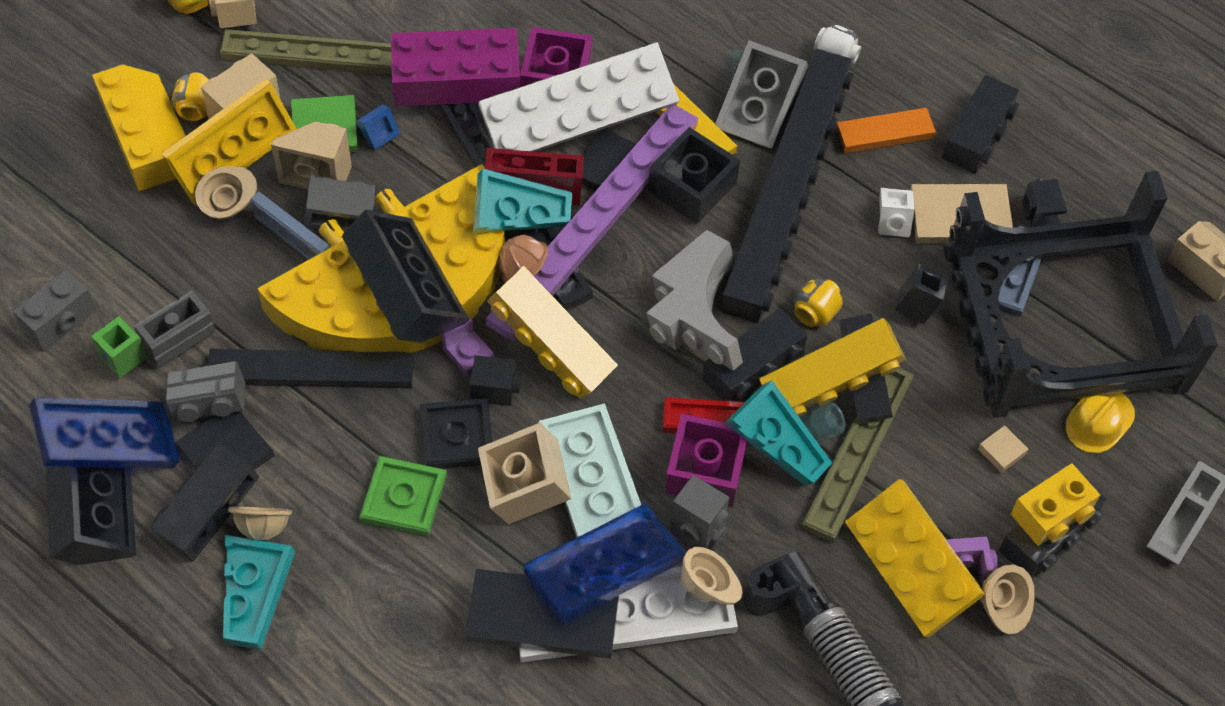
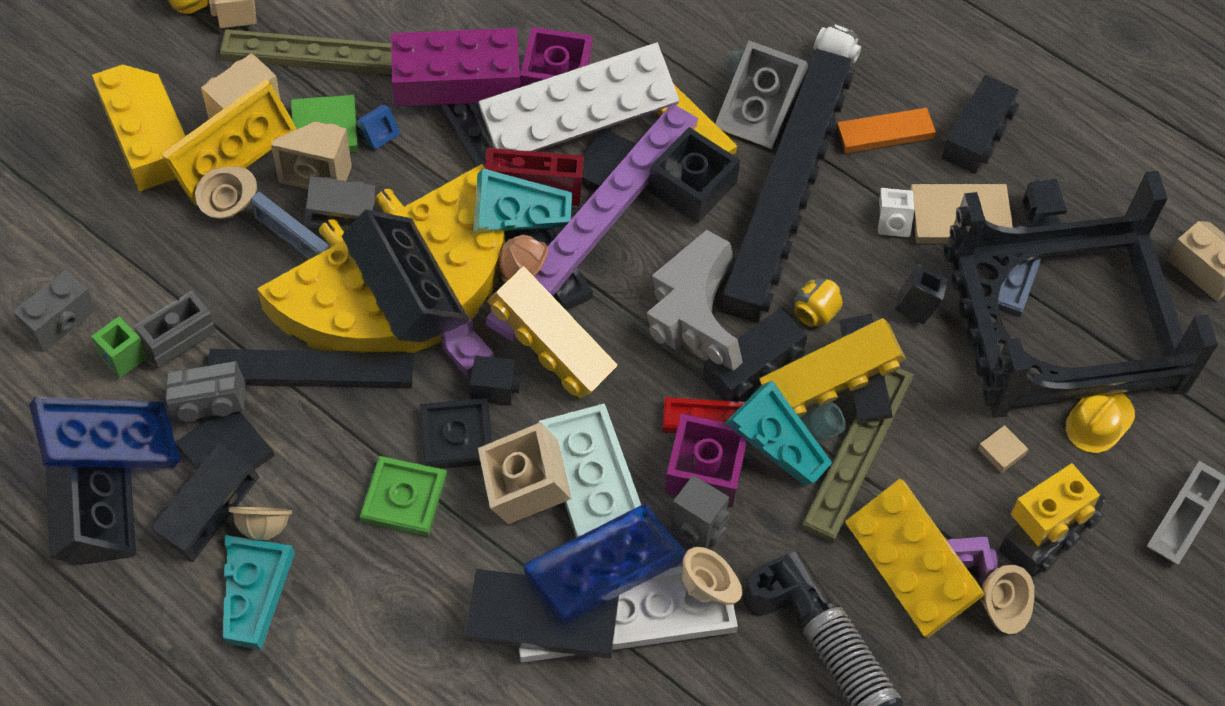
(188, 97): yellow head -> none

